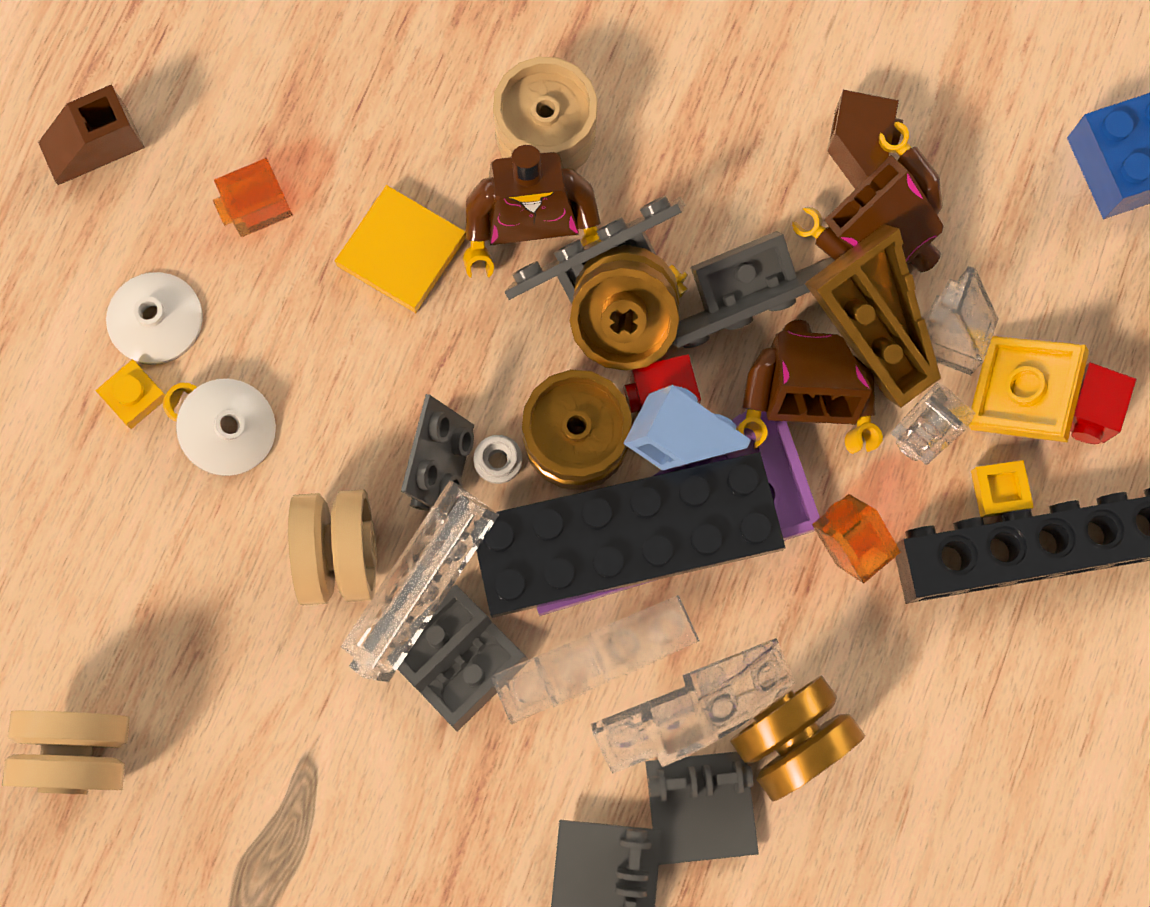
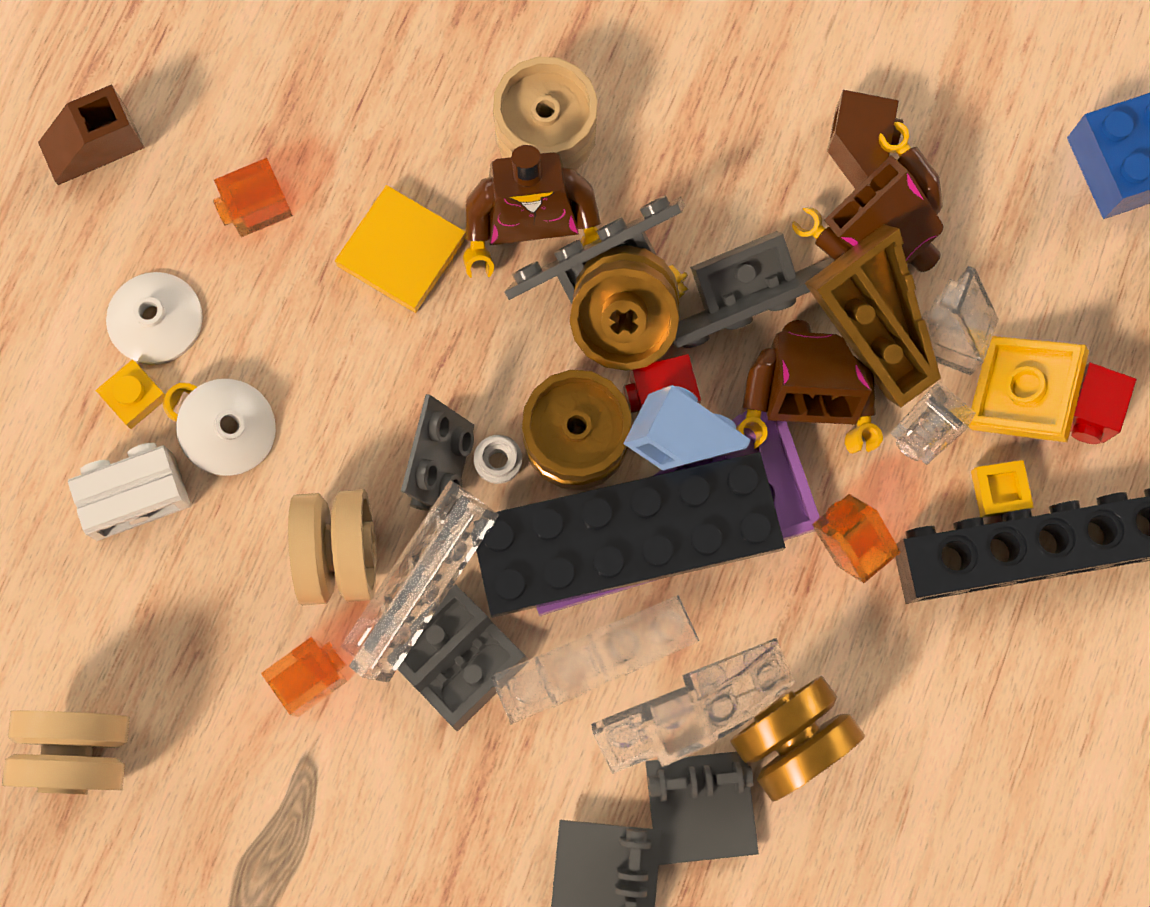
(128, 491): none -> white brick
(306, 675): none -> clear orange brick

